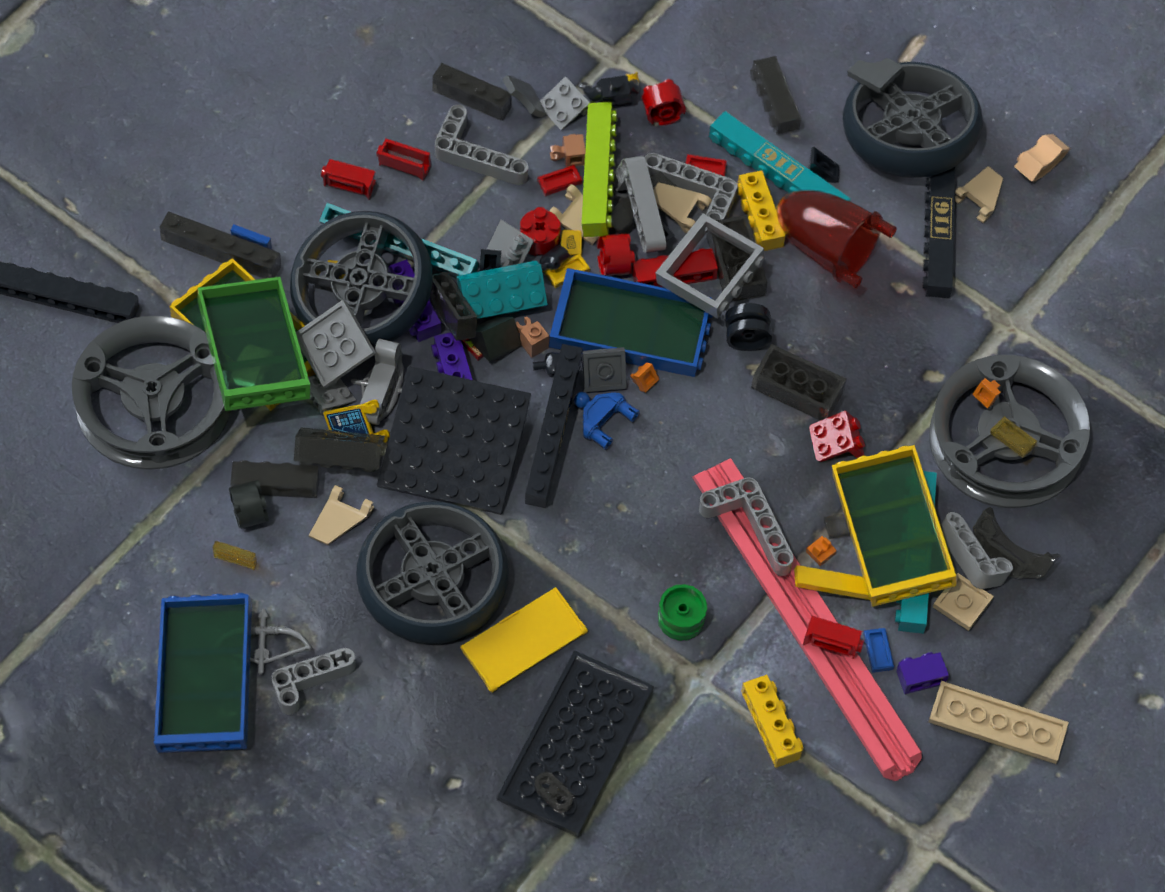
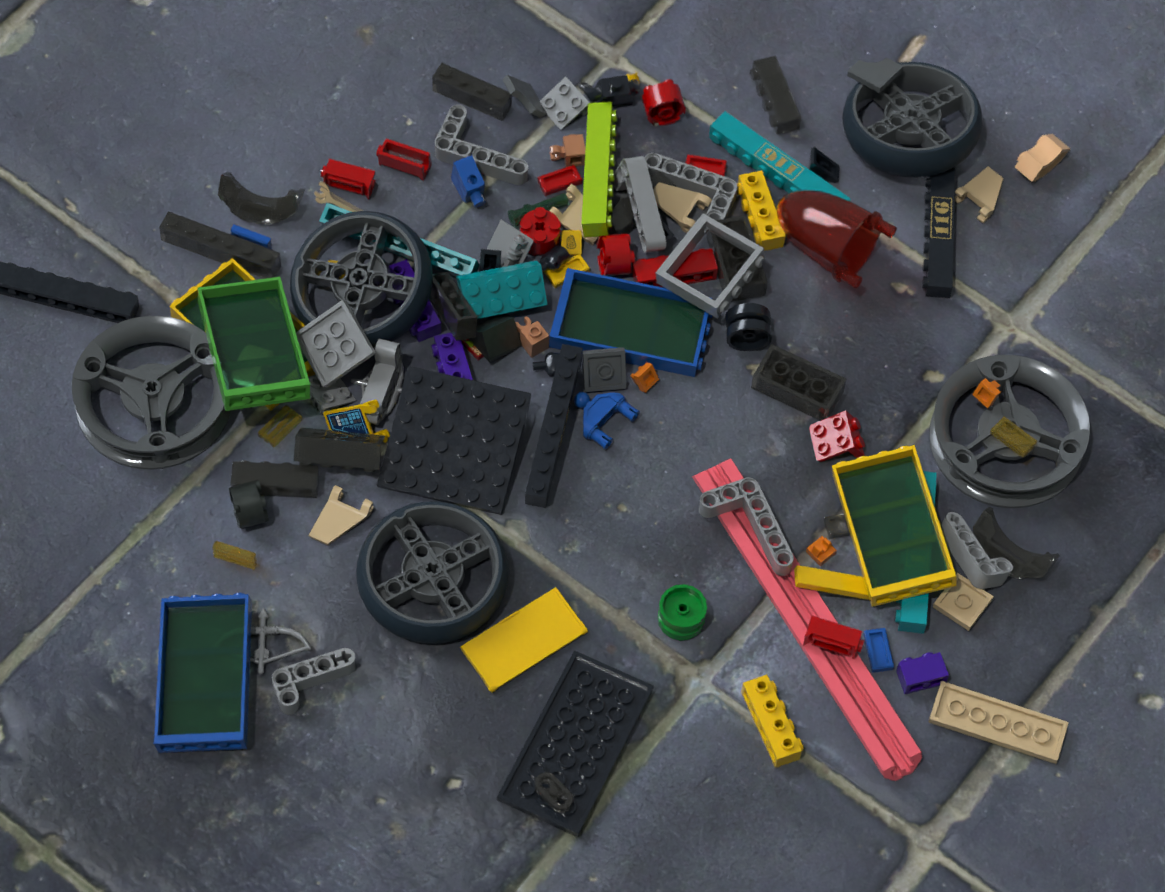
(256, 207): none -> clear smoke windscreen
(284, 431): none -> clear yellow tile
(329, 197): none -> tan flag
(468, 181): none -> blue torso
(516, 215): none -> clear green pin

